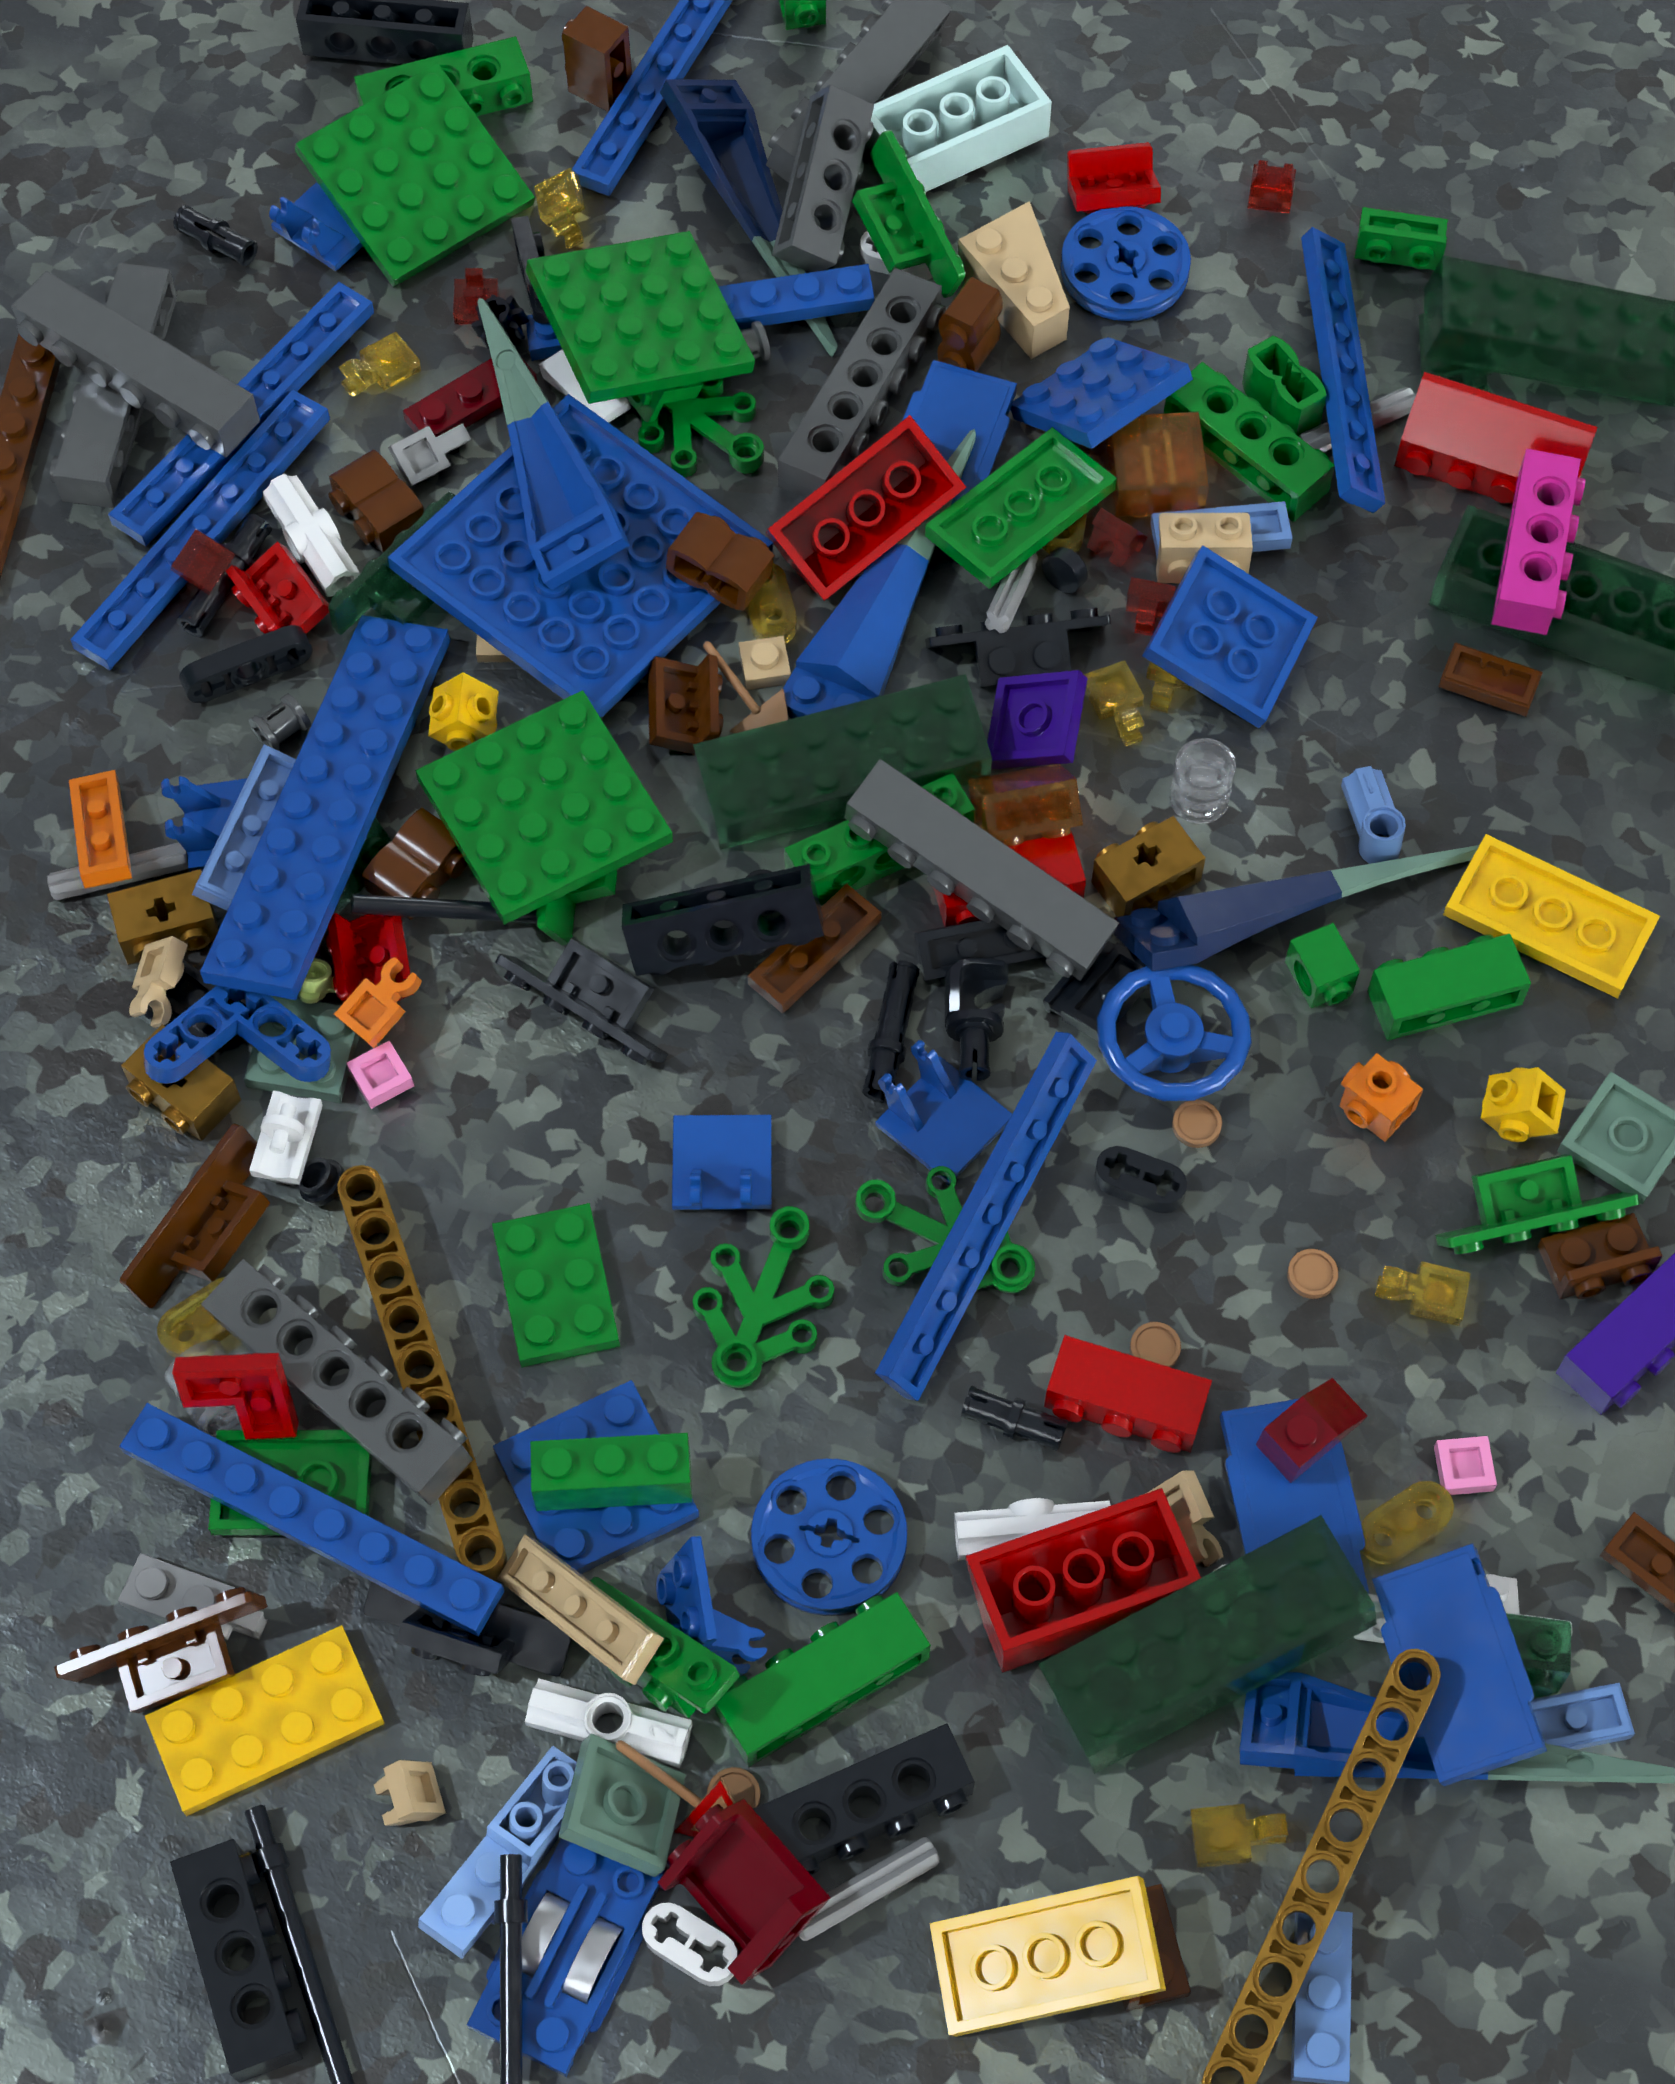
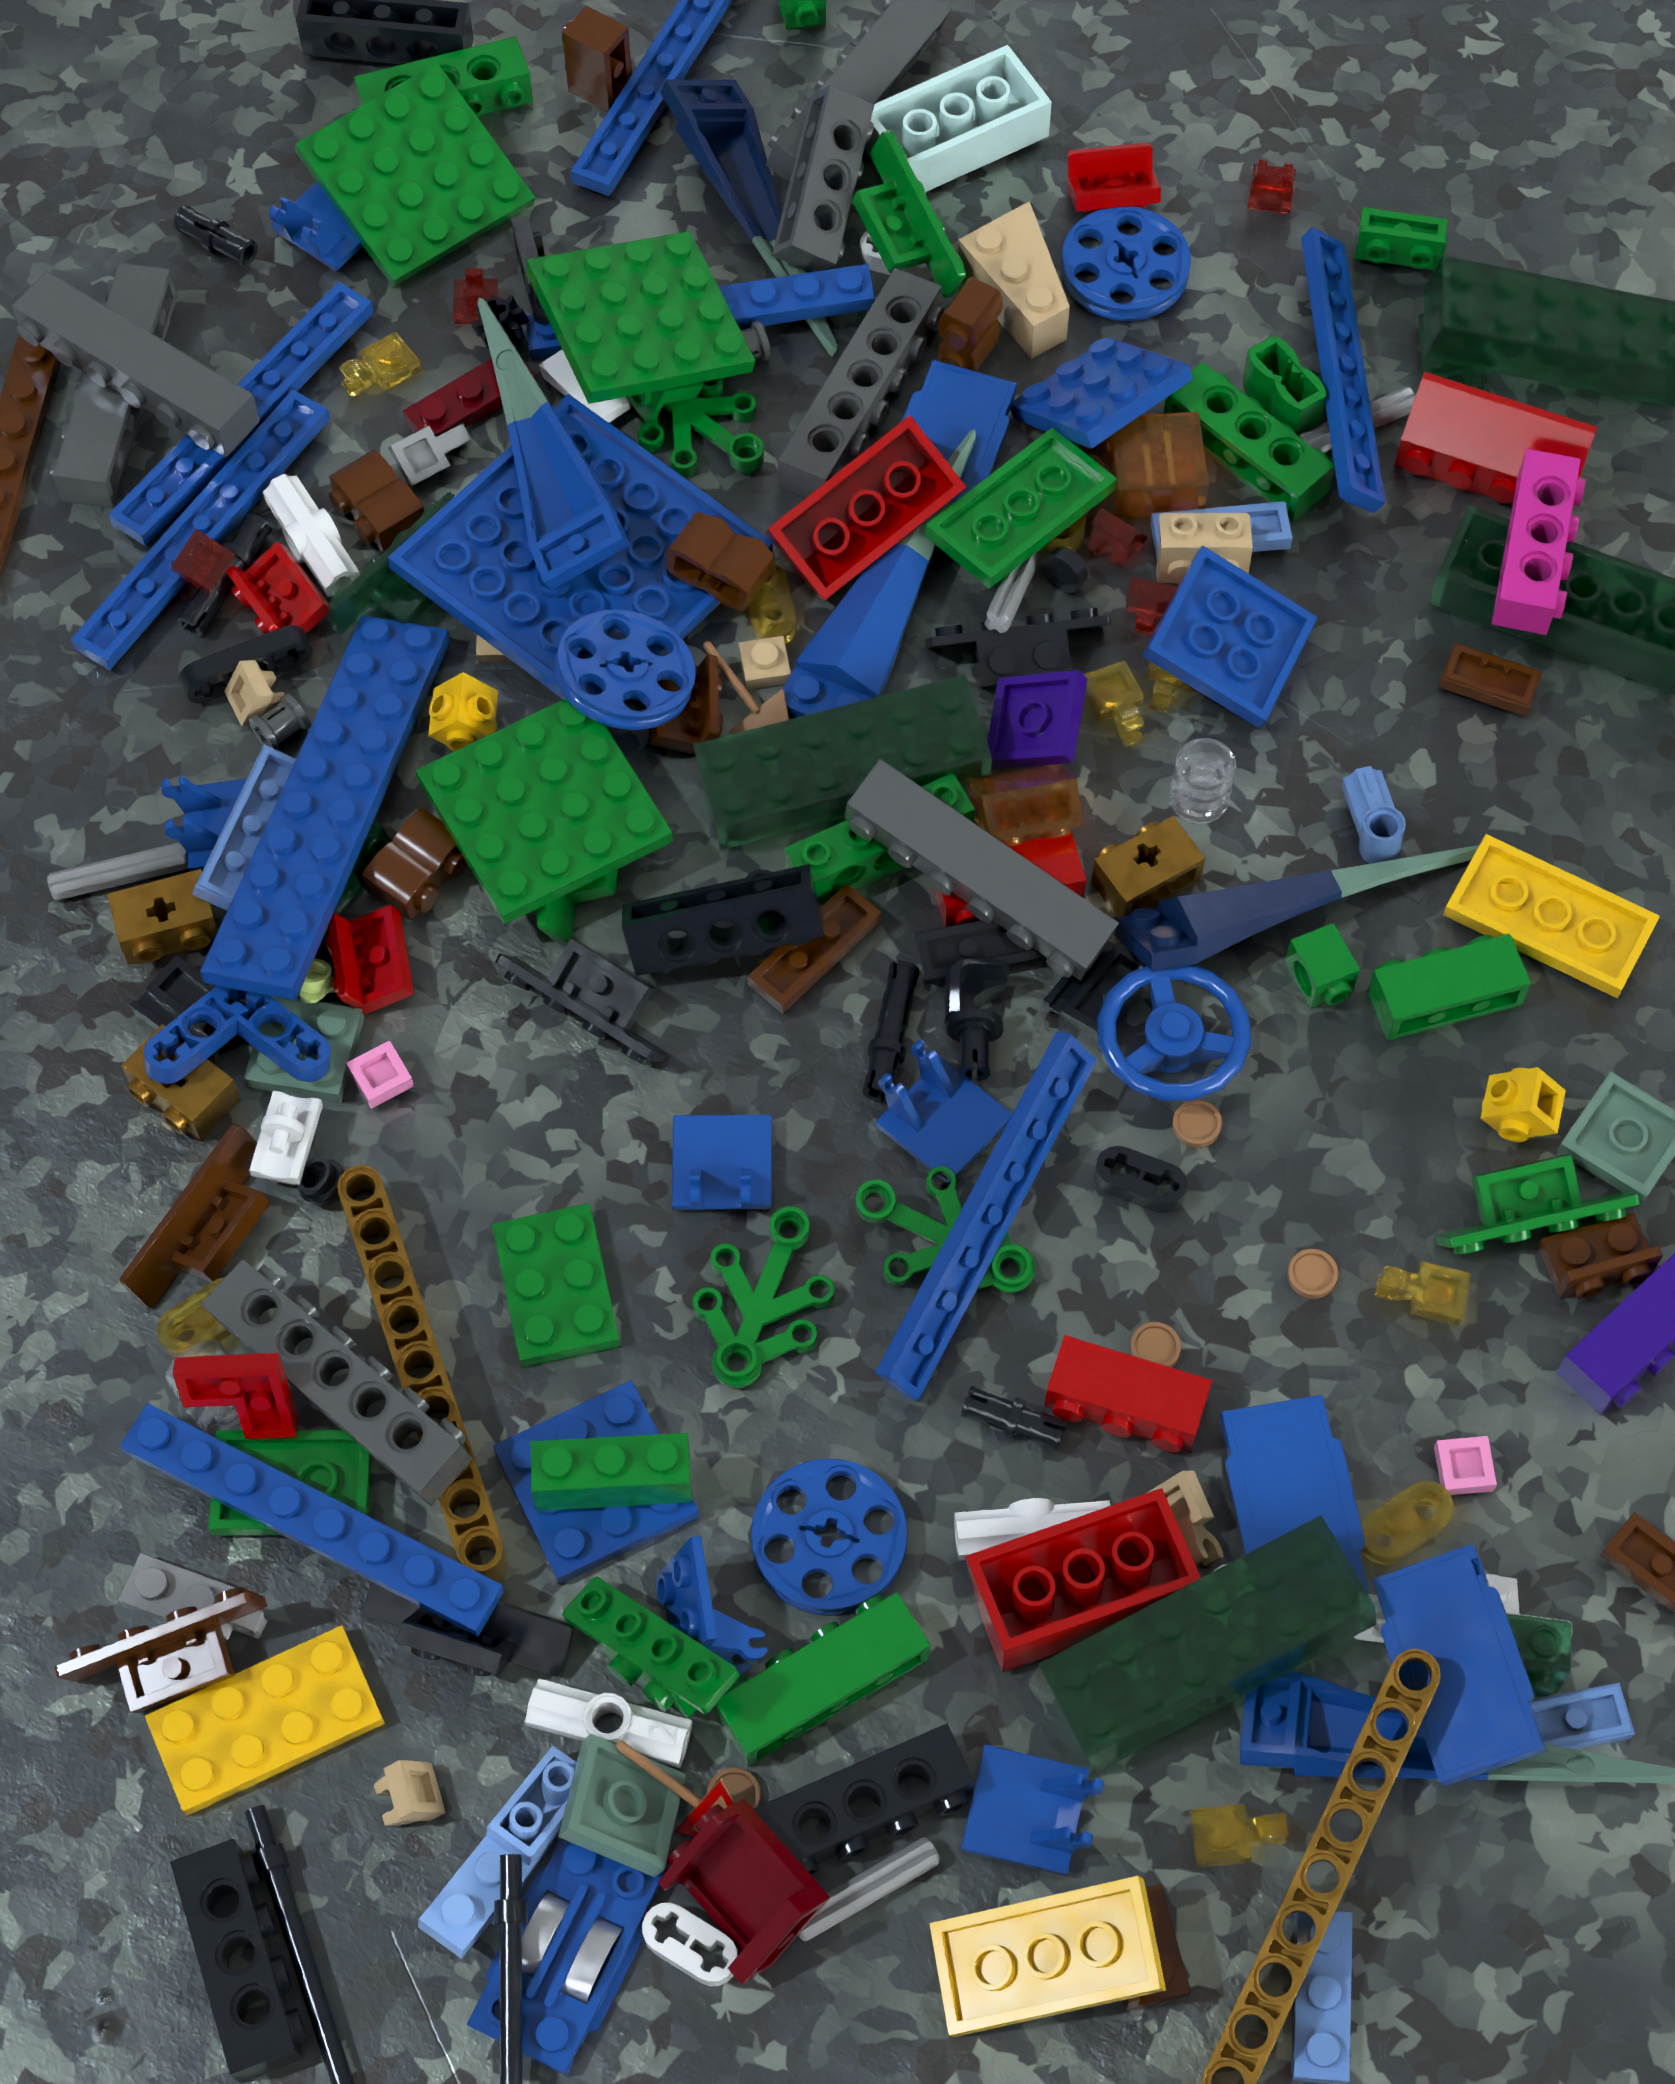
(100, 829): orange plate -> none
(158, 971): tan plate -> none
(251, 691): none -> tan tile
(374, 1009): orange plate -> none
(429, 908): black bar -> none
(558, 202): clear yellow plate -> none
(580, 1609): tan tile -> none
(608, 670): none -> blue wedge
(1028, 1810): none -> blue plate
(1310, 1429): dark red slope -> none
(1379, 1096): orange brick -> none

